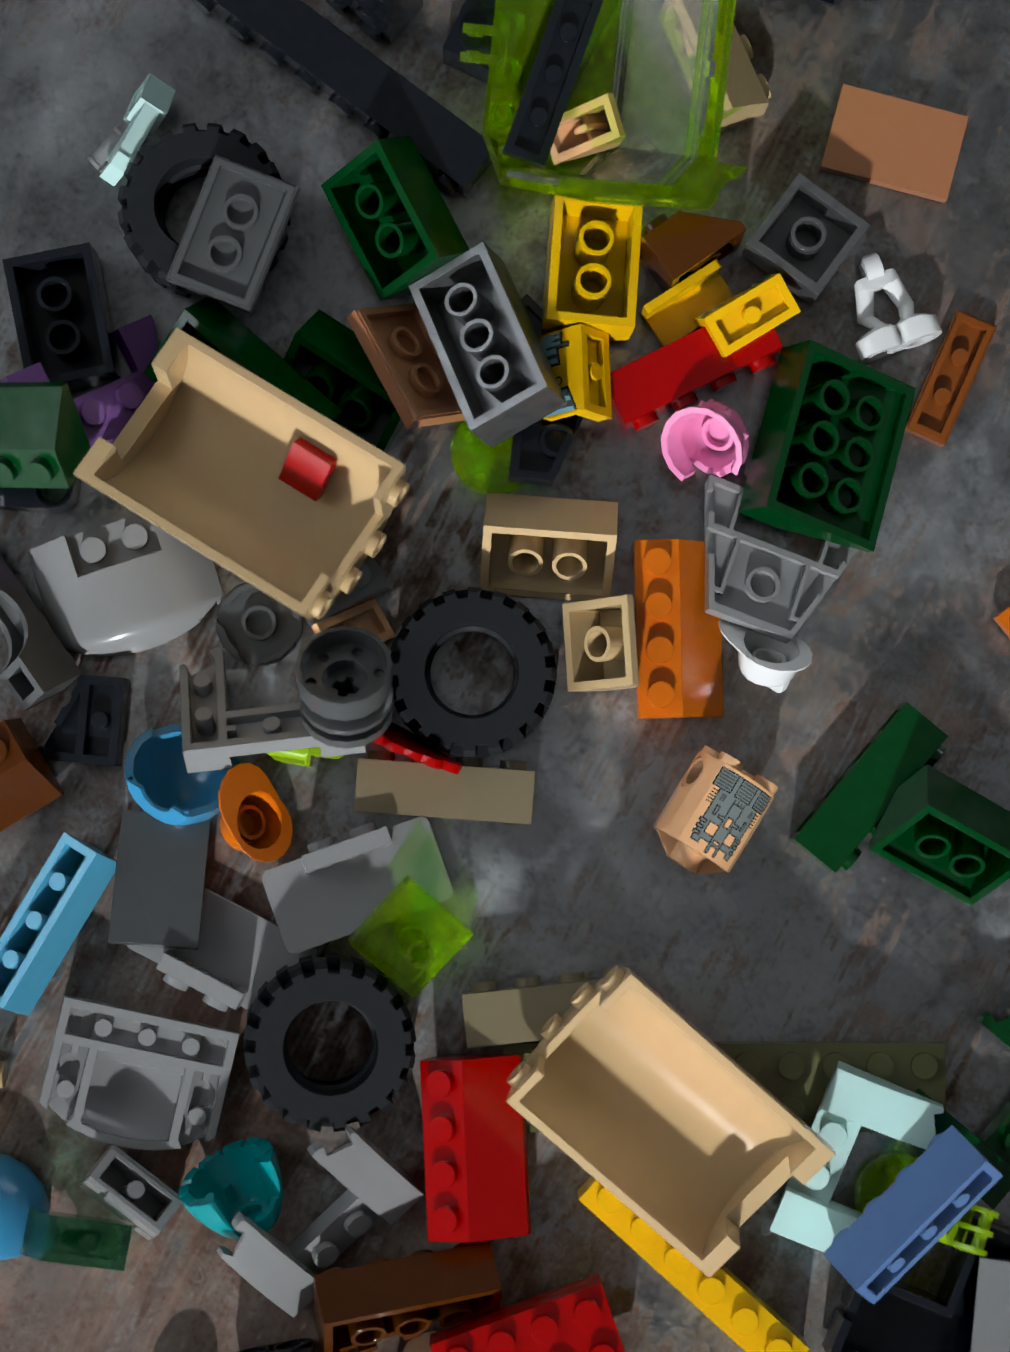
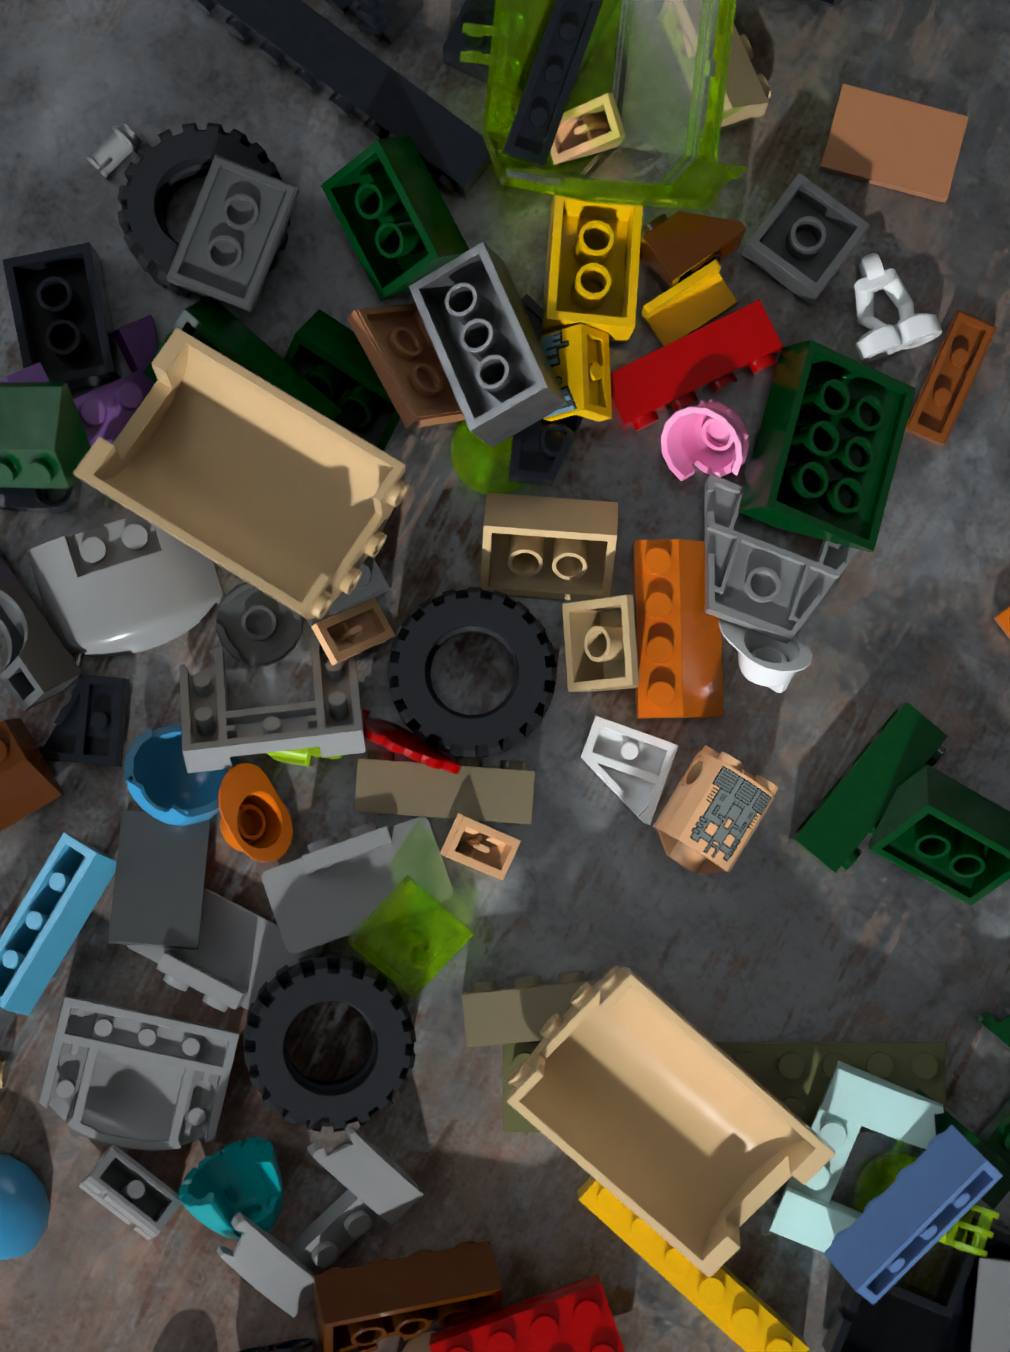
(76, 1239): clear green brick -> none
(144, 116): light aqua piece -> none
(307, 469): red tile -> none
(345, 686): dark grey wheel -> none
(473, 1149): red slope -> none
(480, 847): none -> light nougat slope
(629, 764): none -> white wing
(749, 313): yellow panel -> none

